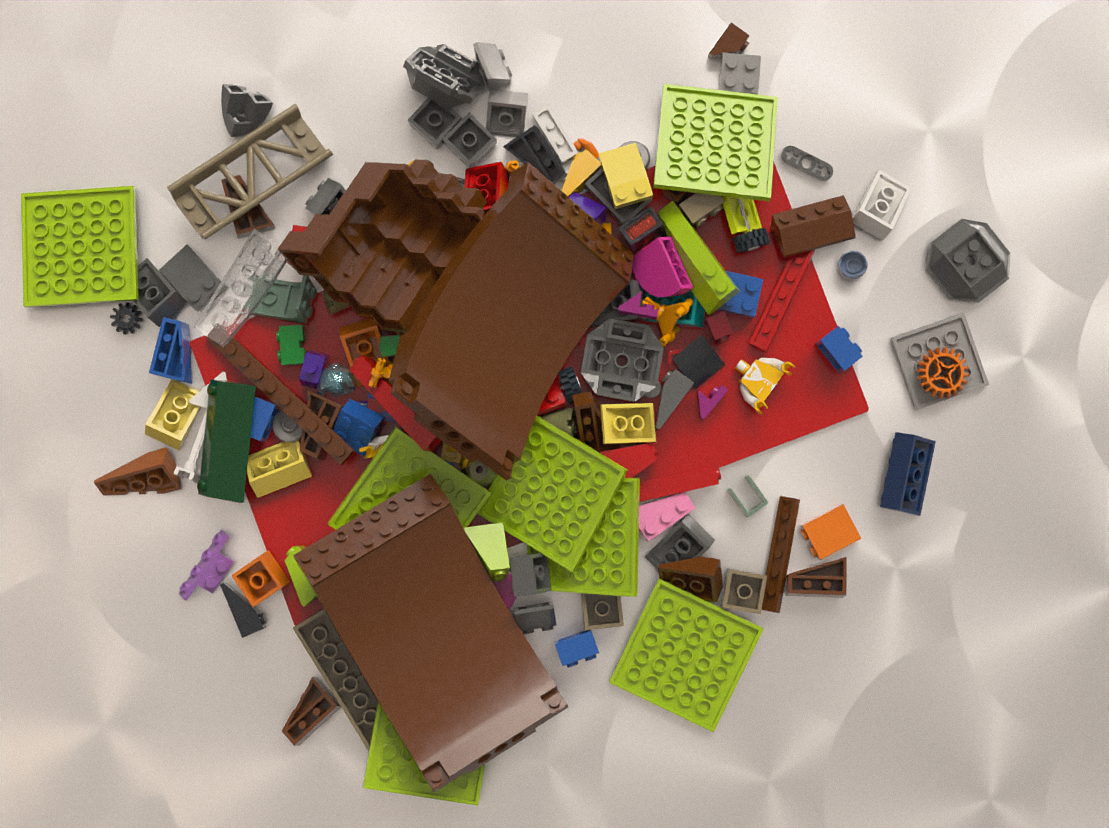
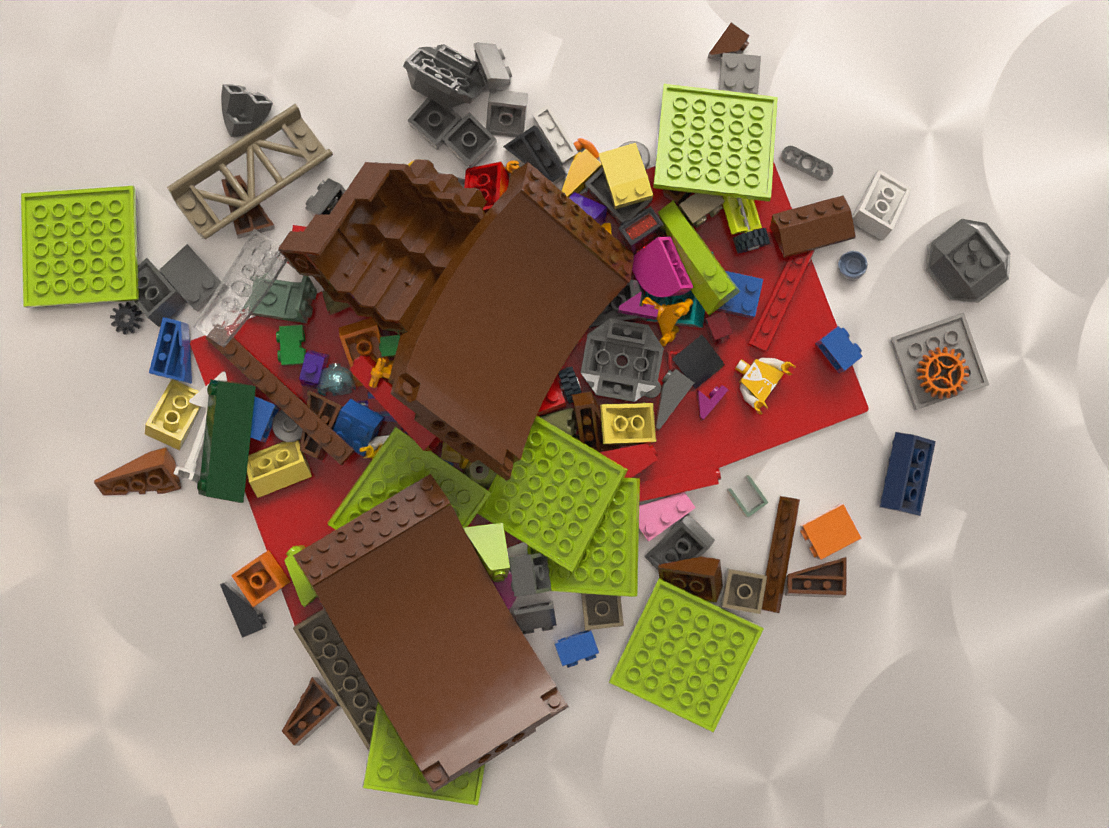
(210, 569): medium lavender bracket -> none

